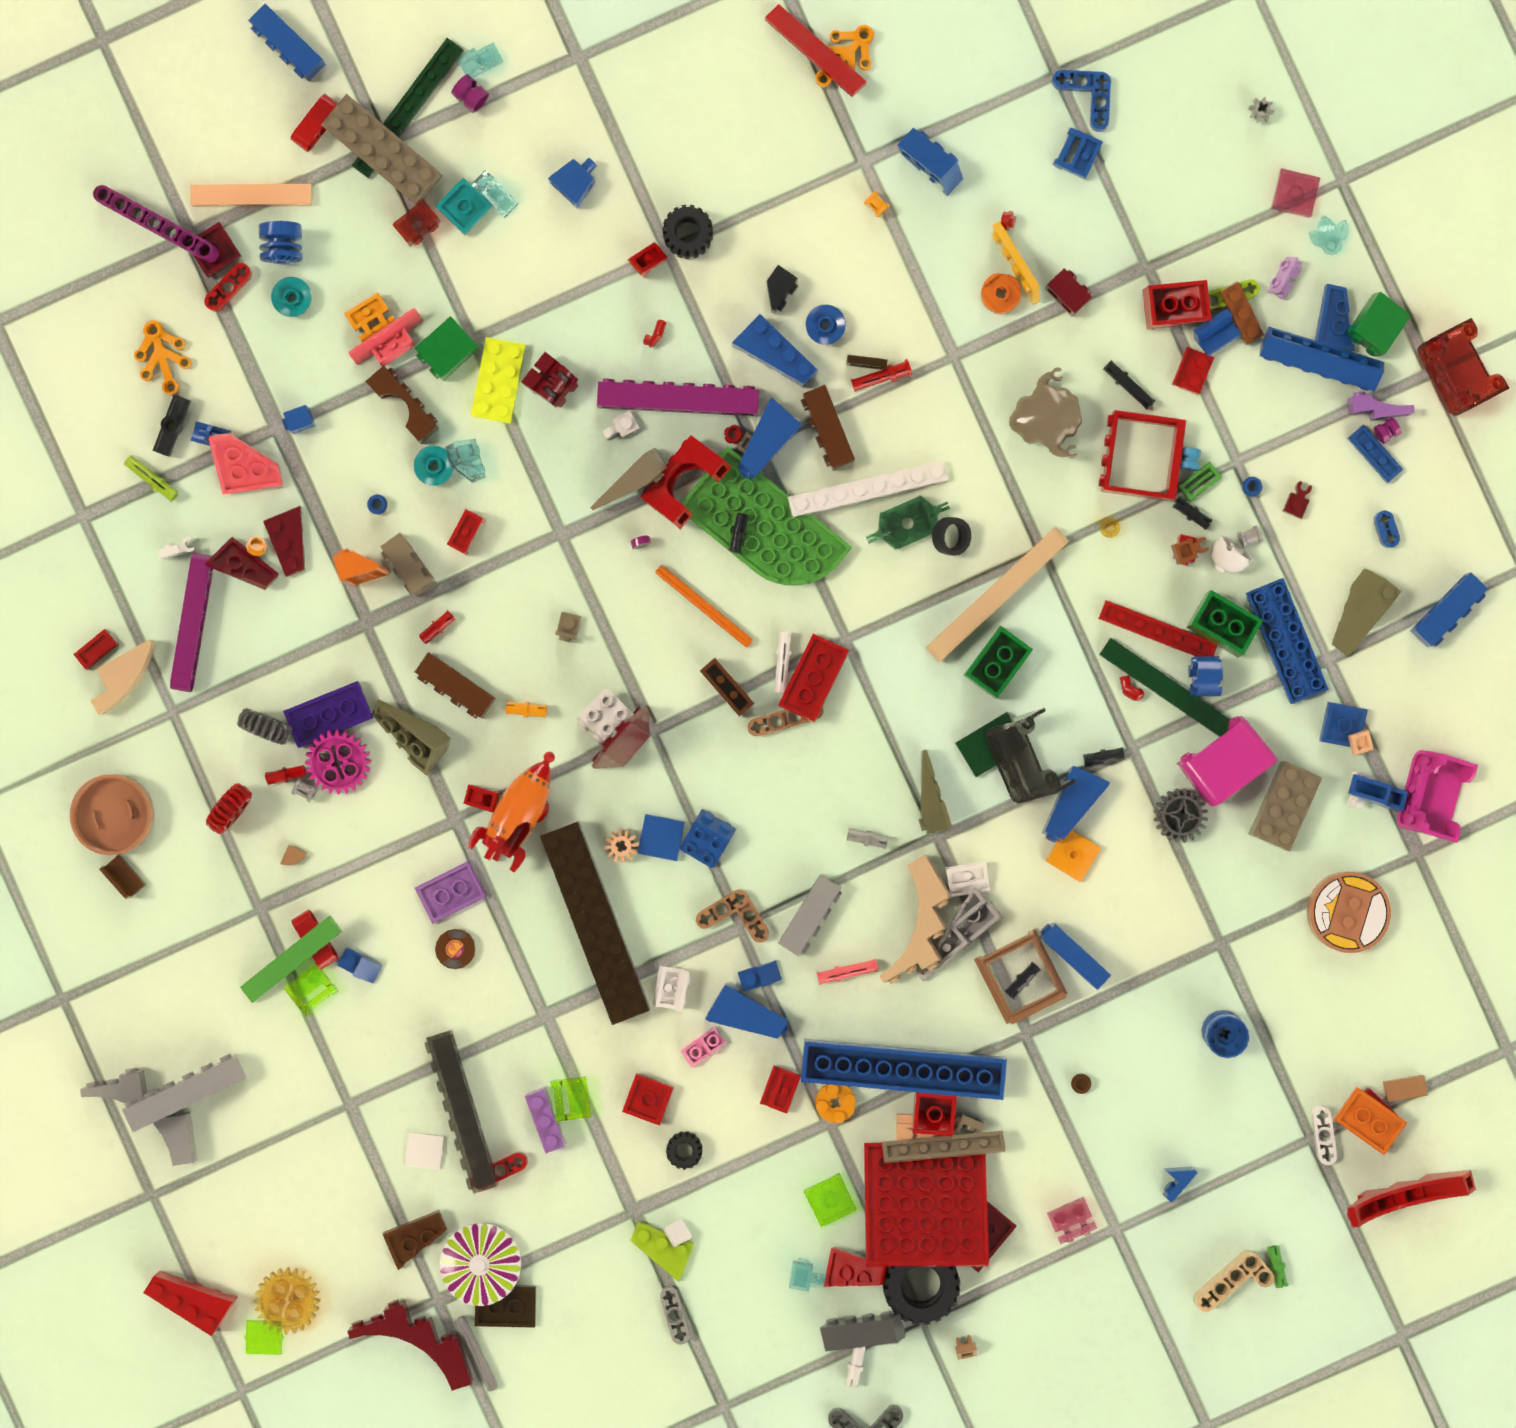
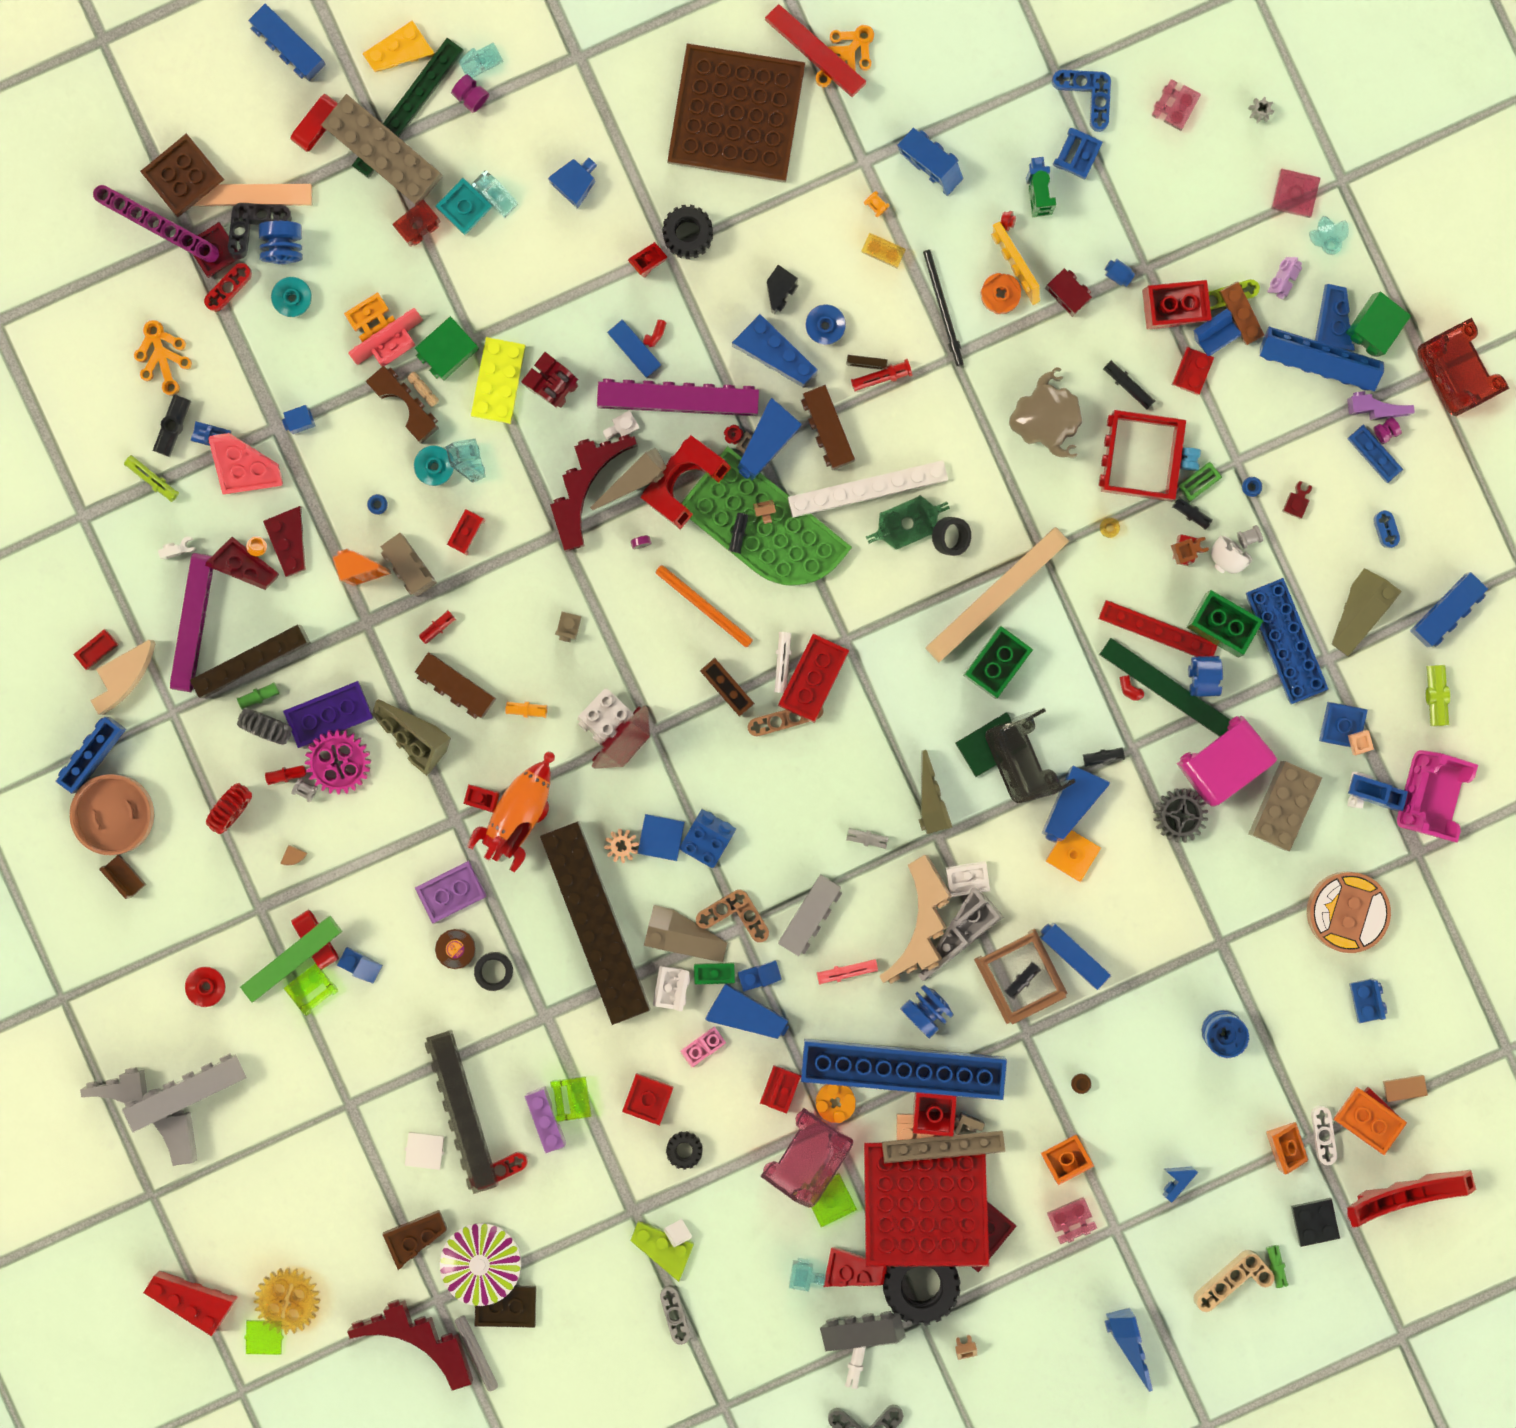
(90, 755): none -> blue brick
(182, 175): none -> reddish brown plate
(195, 986): none -> red dish
(249, 218): none -> black beam
(250, 660): none -> dark brown arch
(258, 696): none -> bright green pin
(398, 48): none -> yellow wing
(423, 389): none -> tan axle
(508, 971): none -> black tyre
(577, 482): none -> dark red arch
(634, 349): none -> blue tile
(678, 934): none -> dark tan wedge
(714, 973): none -> green plate
(736, 112): none -> reddish brown plate
(765, 509): none -> medium nougat tile
(809, 1160): none -> clear pink windscreen
(883, 250): none -> clear yellow plate
(927, 1011): none -> blue wheel
(954, 345): none -> black bar
(1039, 178): none -> green hips
(1067, 1159): none -> orange slope
(1119, 272): none -> blue brick
(1126, 1333): none -> blue wedge
(1182, 107): none -> clear pink plate
(1287, 1147): none -> orange slope
(1315, 1222): none -> black plate
(1368, 1000): none -> blue bracket
(1437, 695): none -> lime piece

